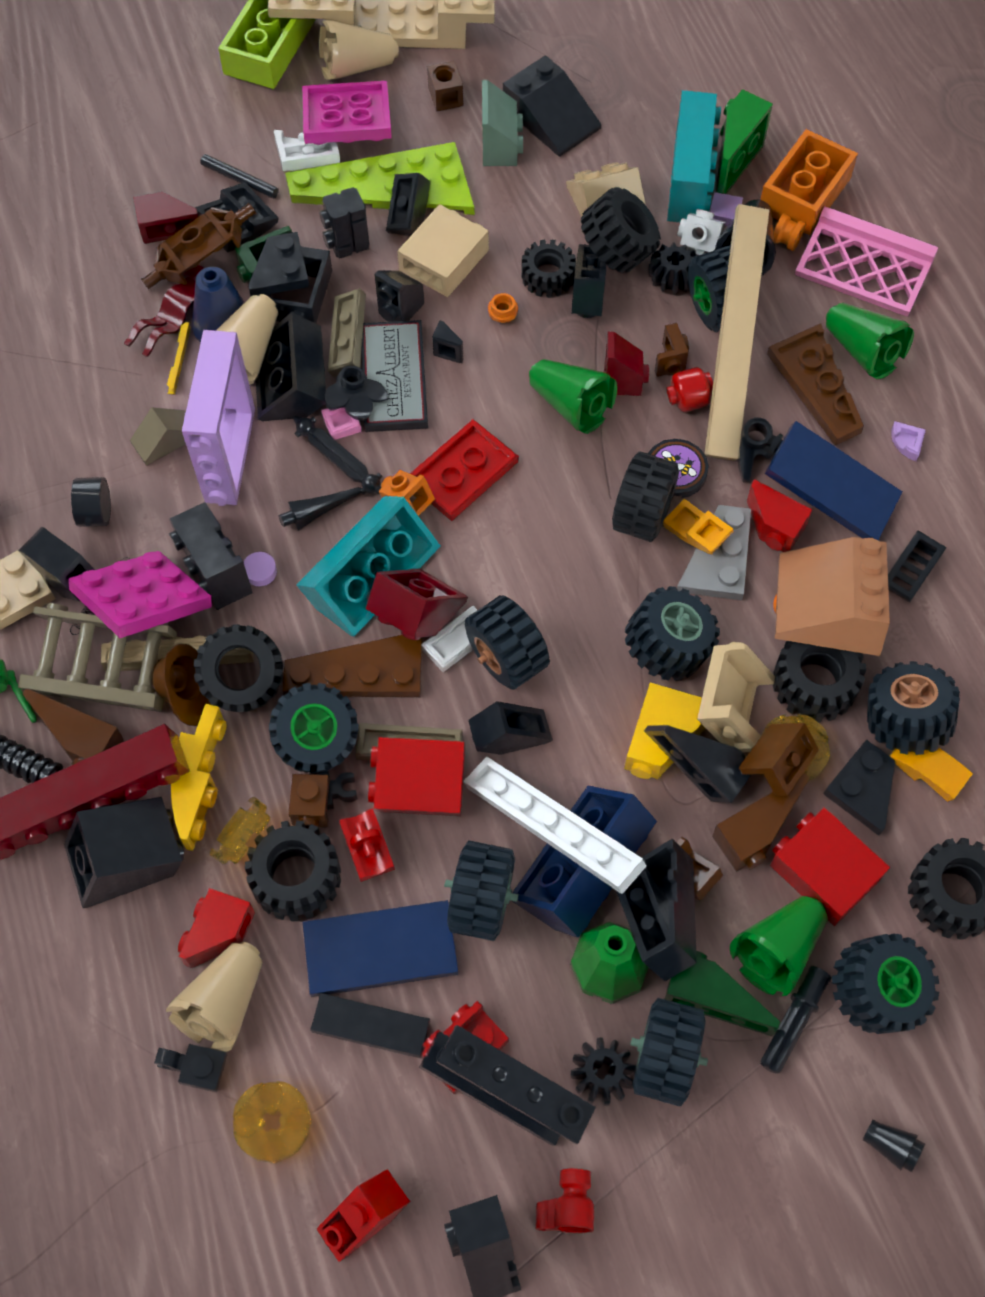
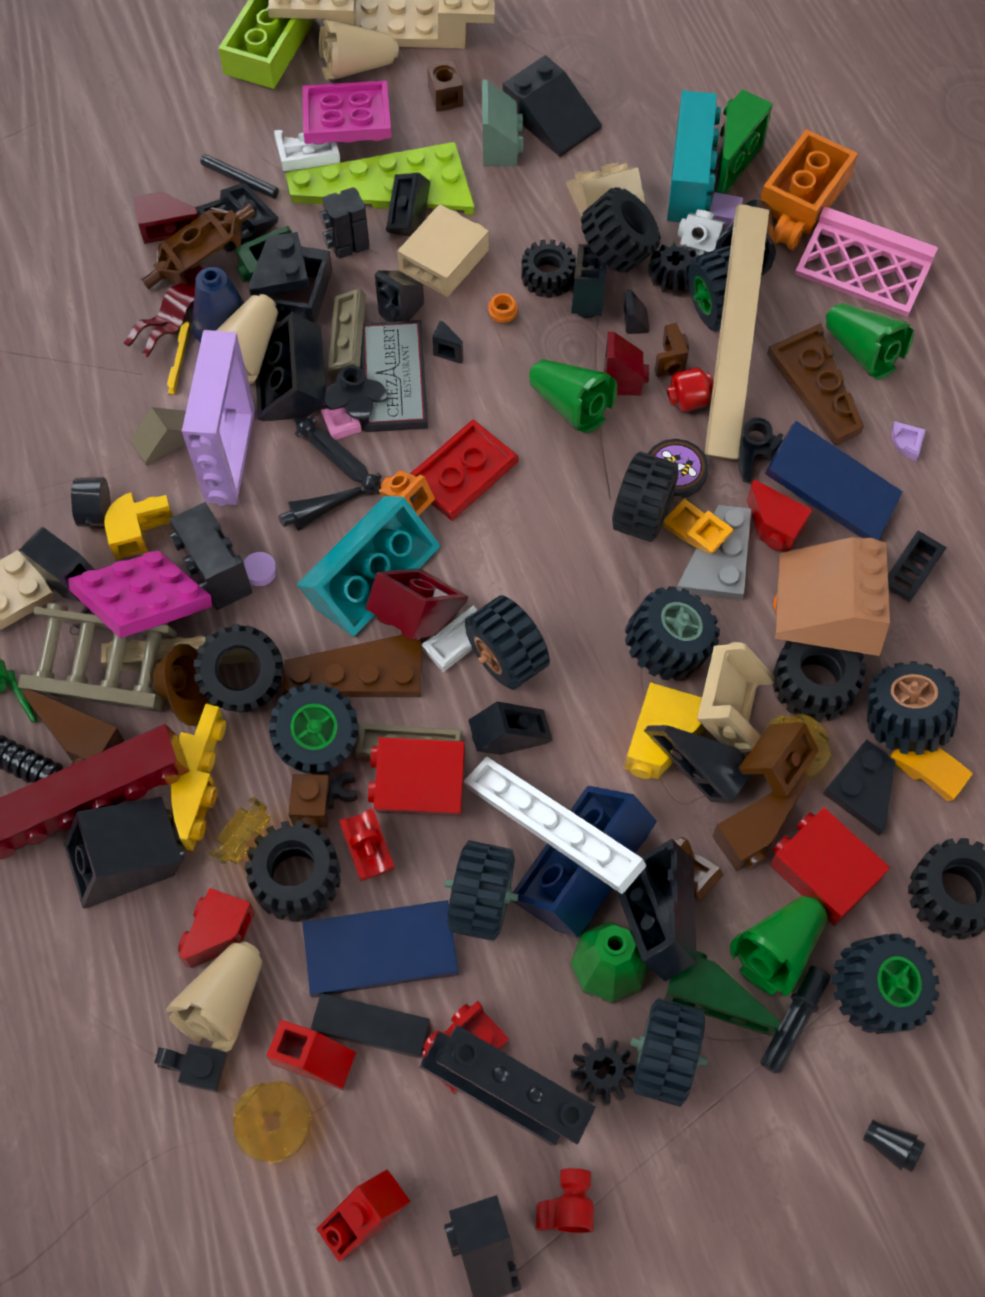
(128, 519): none -> yellow brick
(310, 1055): none -> red slope
(635, 314): none -> black slope

